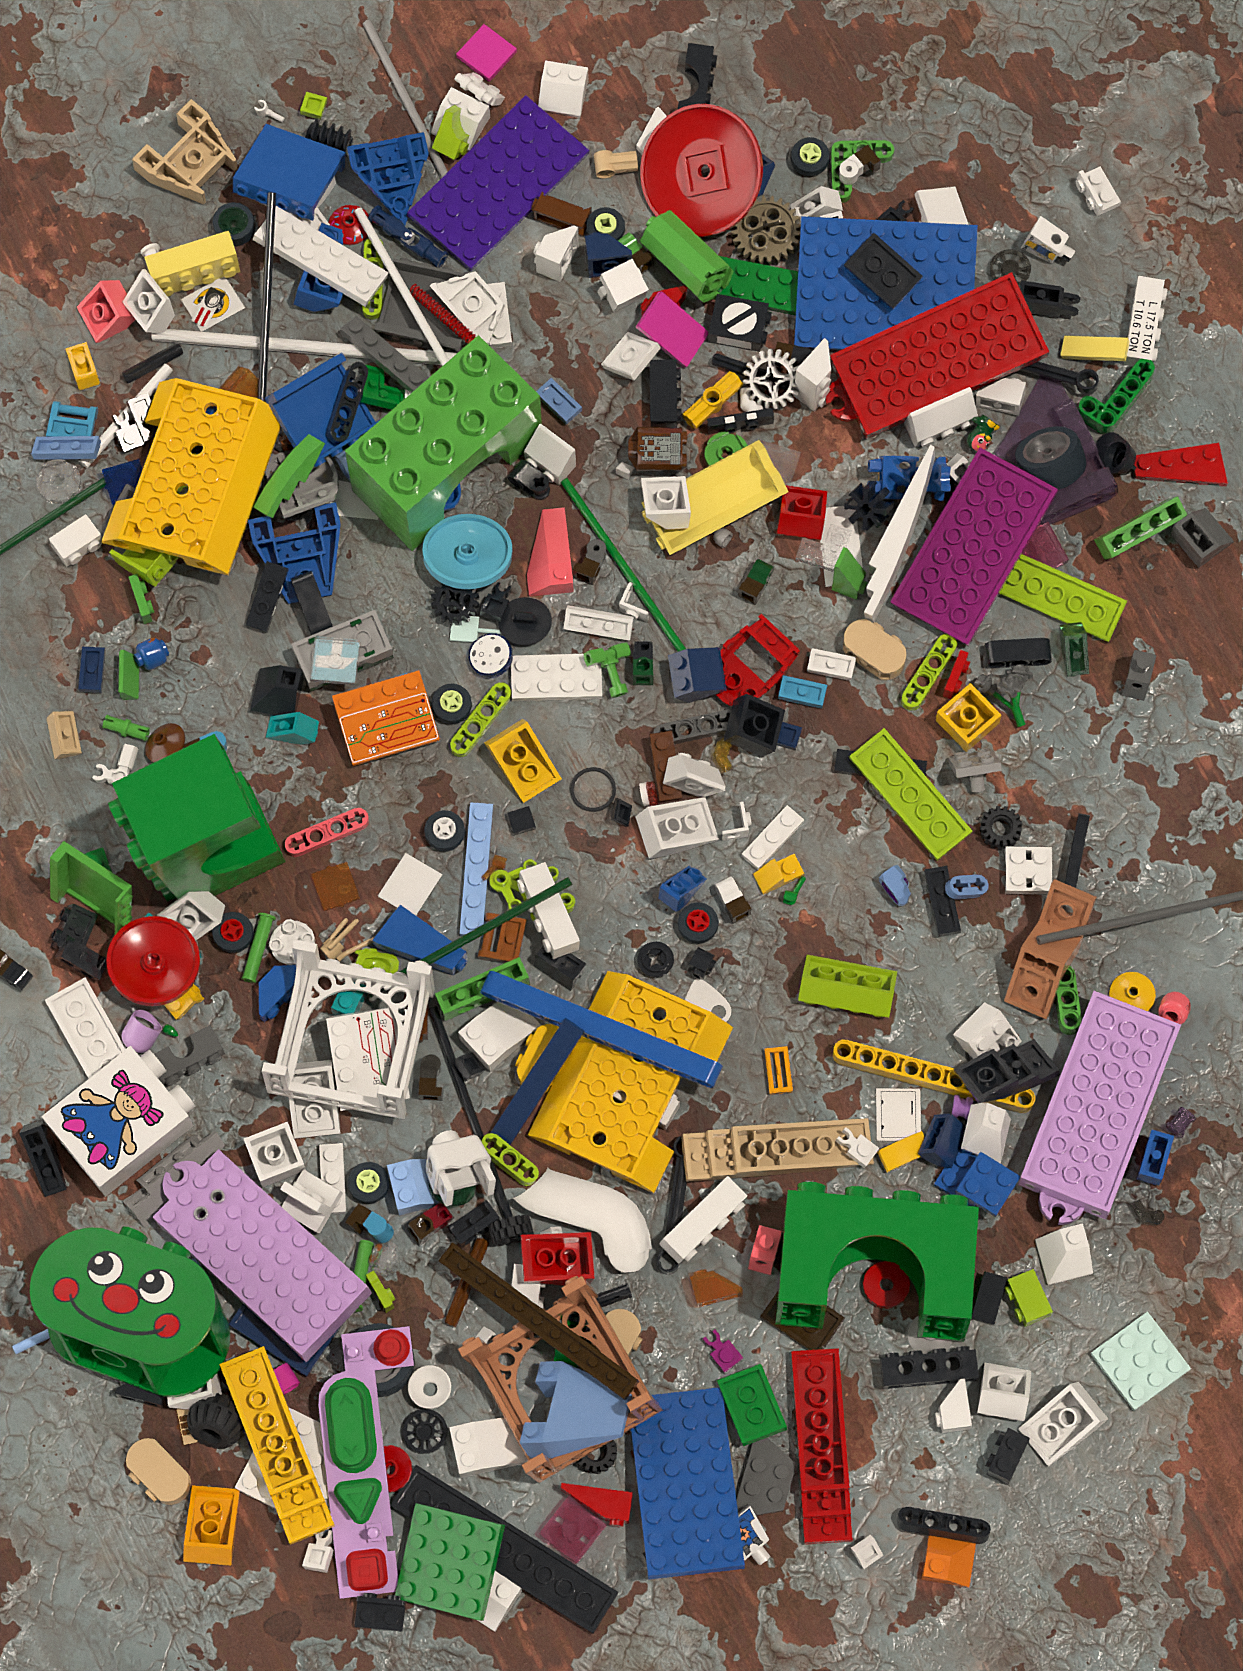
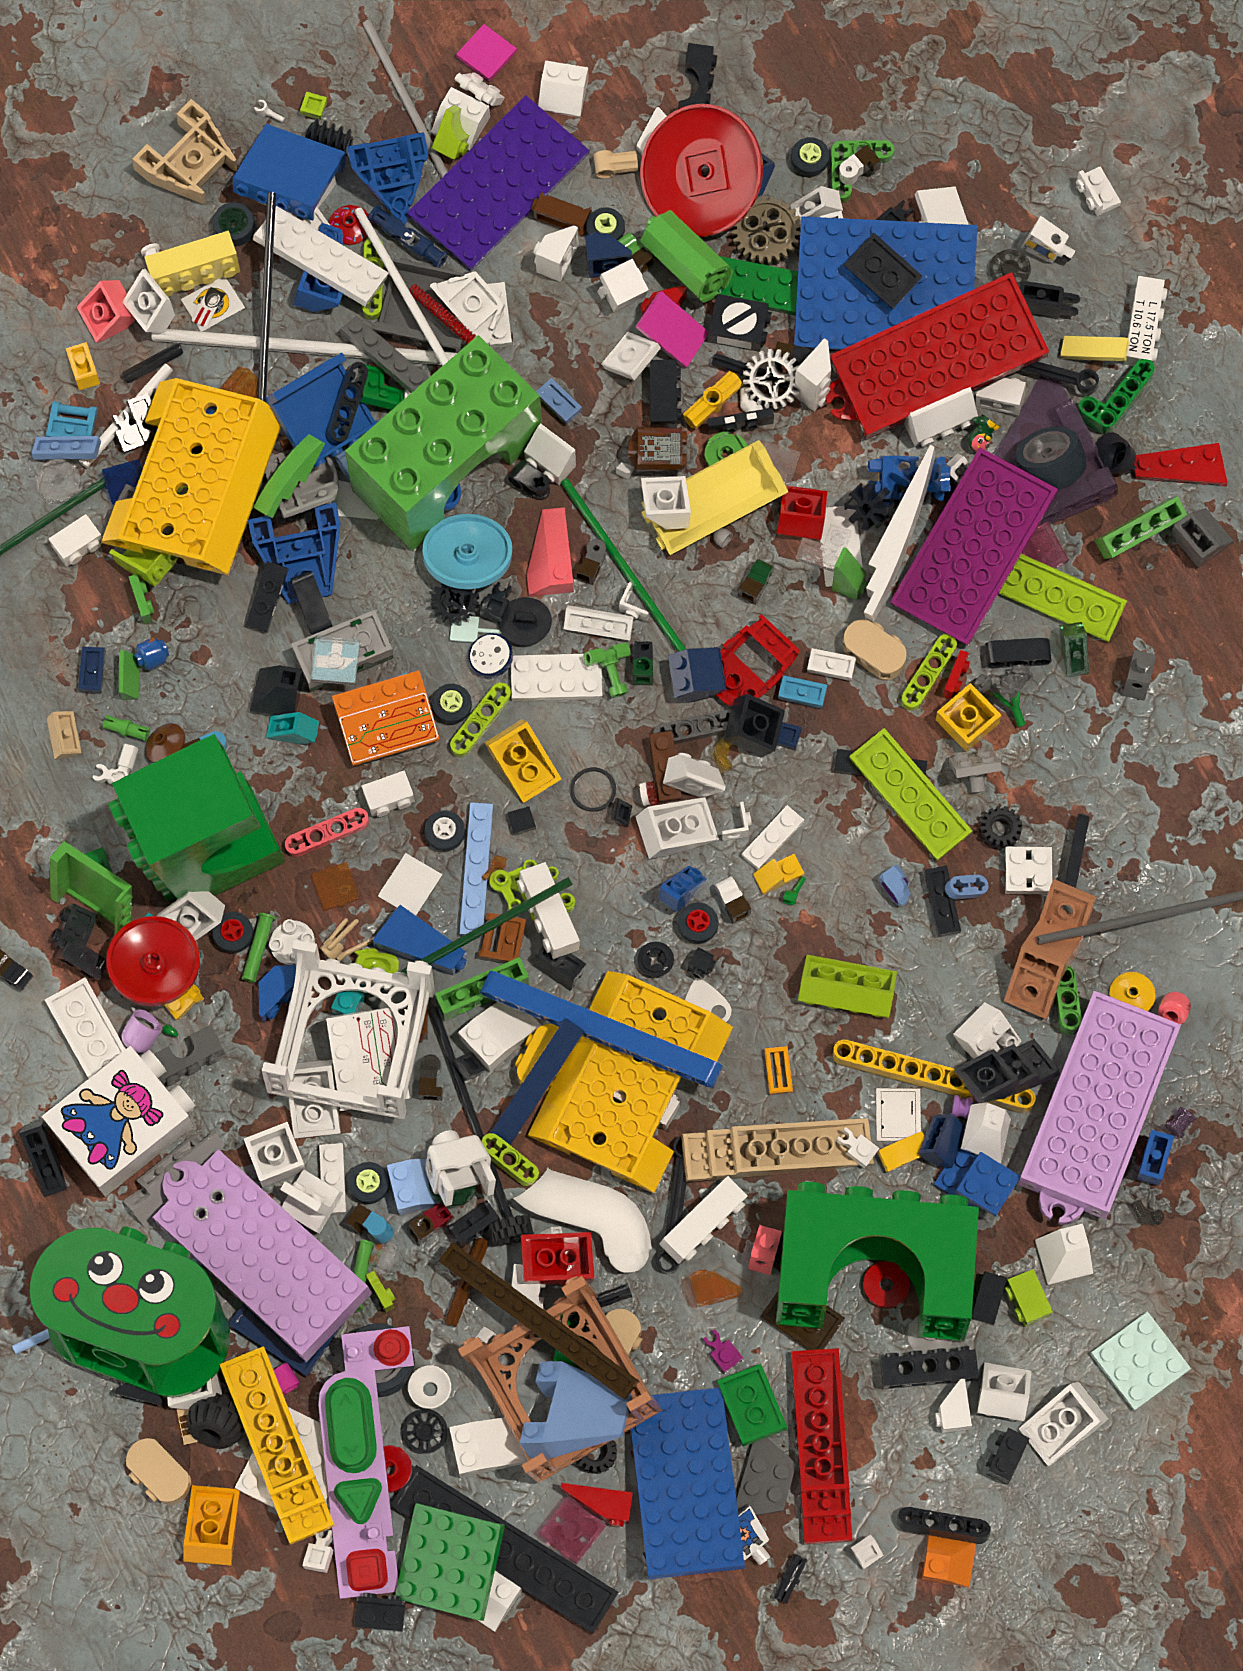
(388, 794): none -> white brick
(790, 1578): none -> black pin

